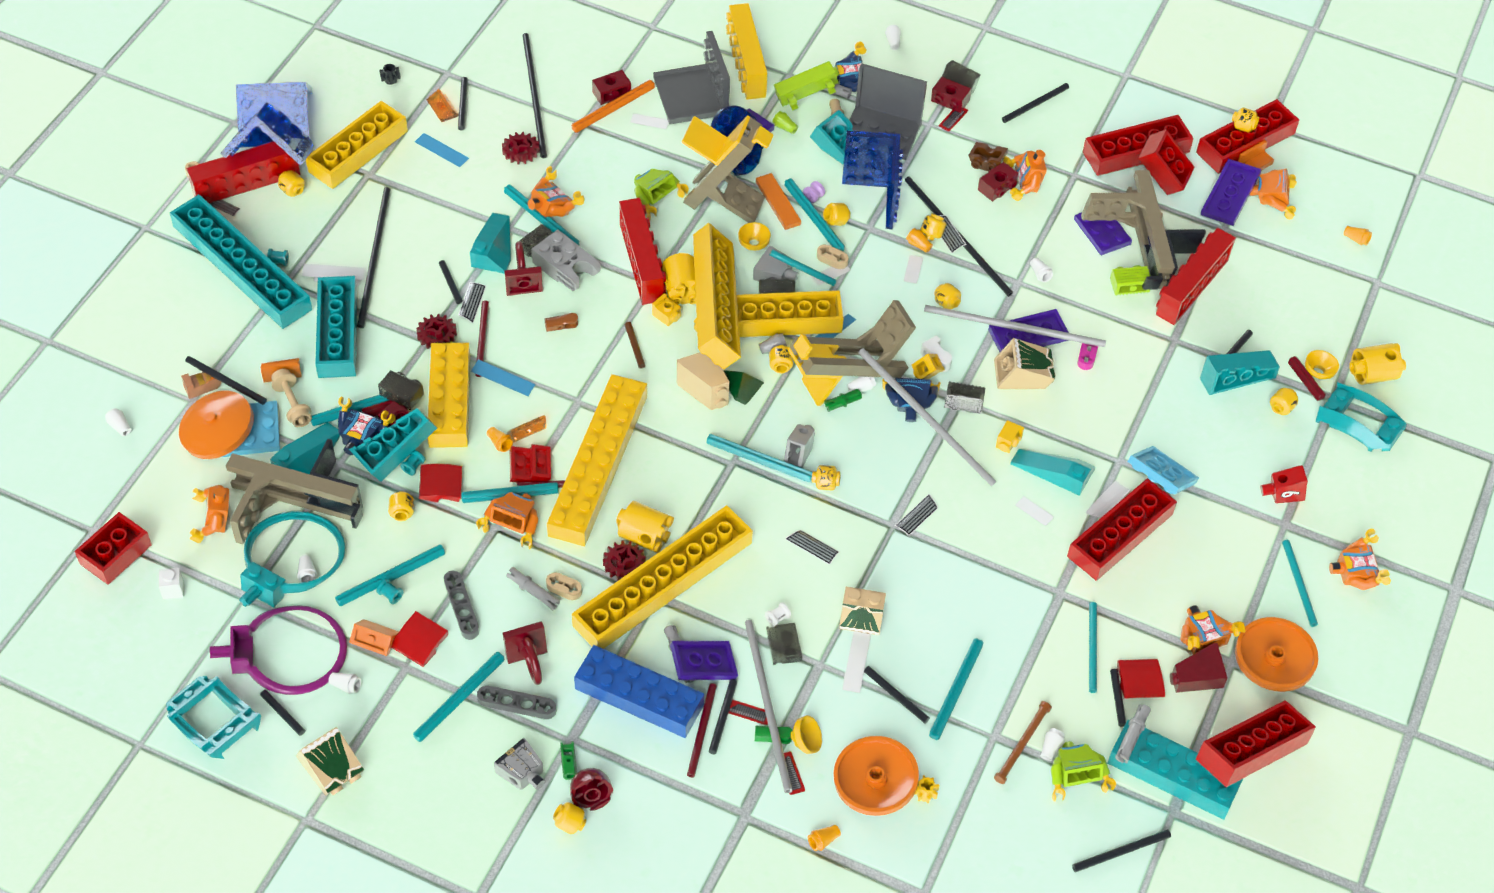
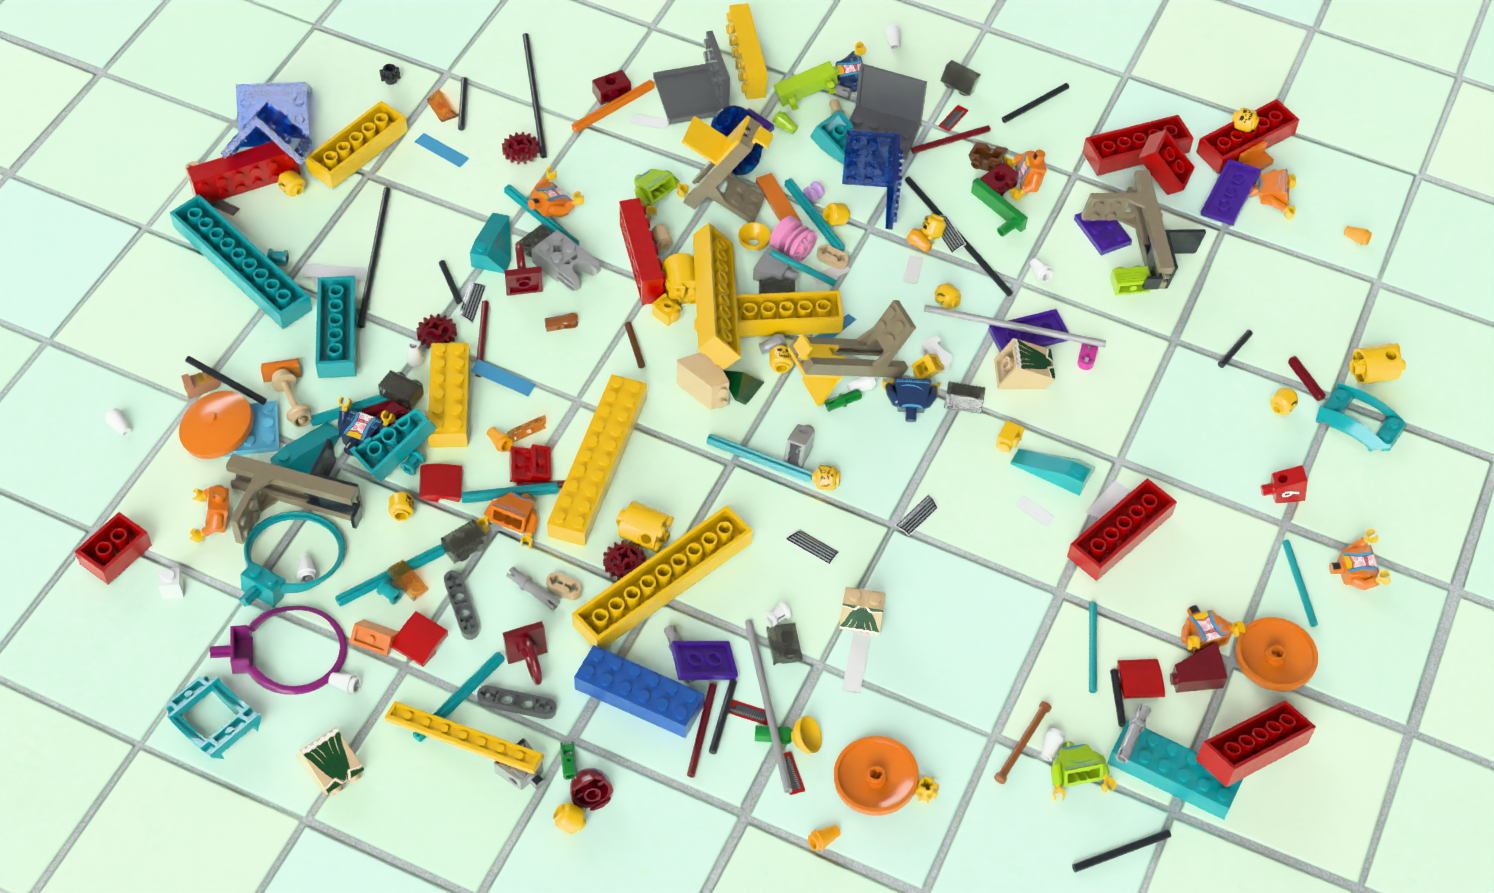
(282, 712): black bar -> none
(407, 580): none -> clear orange slope
(414, 354): none -> white cone
(464, 541): none -> clear smoke brick
(464, 737): none -> yellow tile
(662, 237): none -> tan brick
(793, 238): none -> bright pink wheel
(896, 694): black bar -> none
(927, 417): light grey piece -> none
(950, 139): none -> dark red piece
(951, 94): dark red brick -> none
(956, 689): teal axle -> none
(1002, 207): none -> green piece
(1163, 470): medium azure plate -> none
(1195, 276): red brick -> none
(1237, 370): teal wedge -> none
(1323, 361): yellow piece -> none

